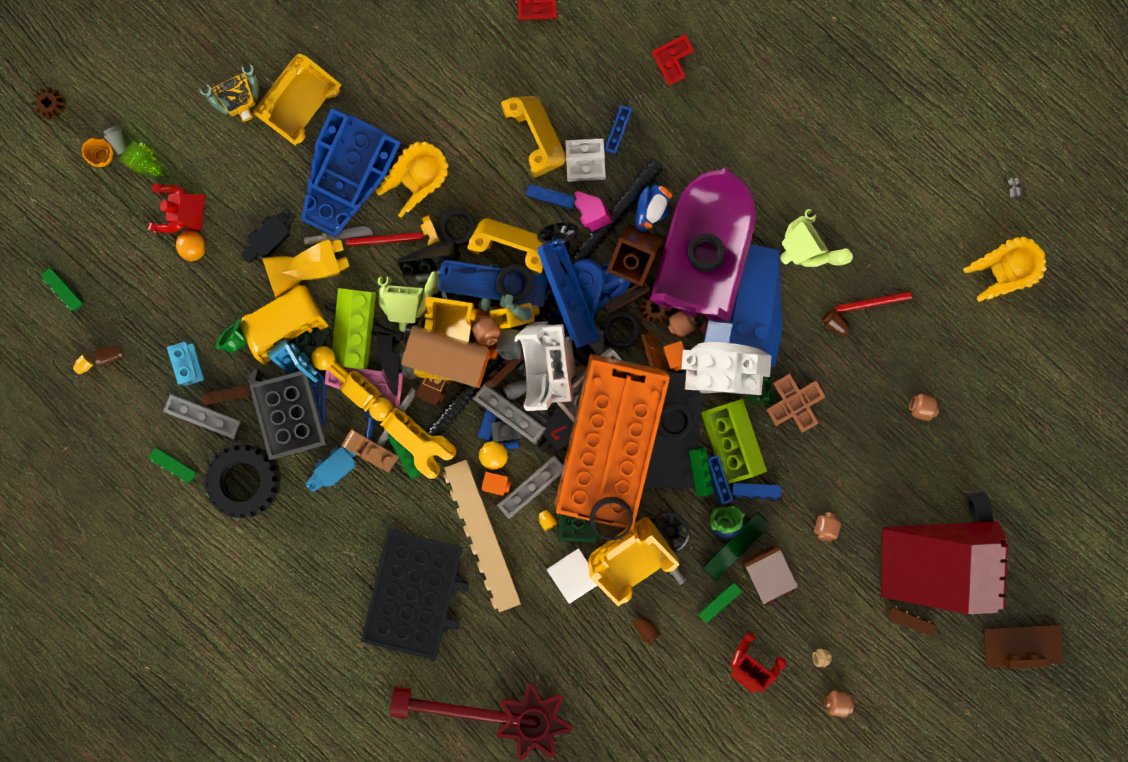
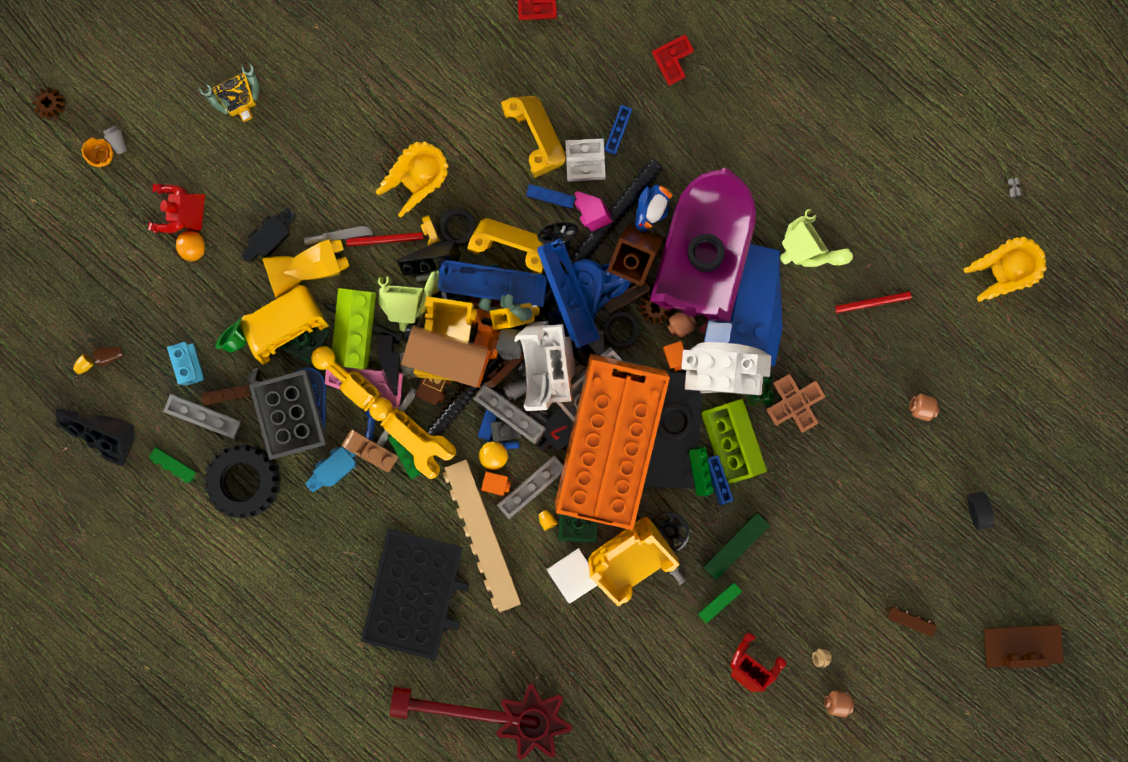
(59, 286): green piece -> none
(105, 433): none -> black wedge
(140, 159): clear neon green brick -> none
(290, 359): dark azure bracket -> none
(296, 98): yellow windscreen -> none
(345, 170): blue wedge -> none
(485, 330): nougat head -> none
(515, 268): black tyre -> none
(607, 500): black tyre -> none
(647, 631): reddish brown cone -> none
(652, 350): clear orange slope -> none
(727, 521): bright green hair -> none
(759, 490): blue piece -> none
(769, 574): slope -> none
(827, 527): nougat head -> none
(835, 322): reddish brown cone -> none
(946, 566): dark red windscreen -> none

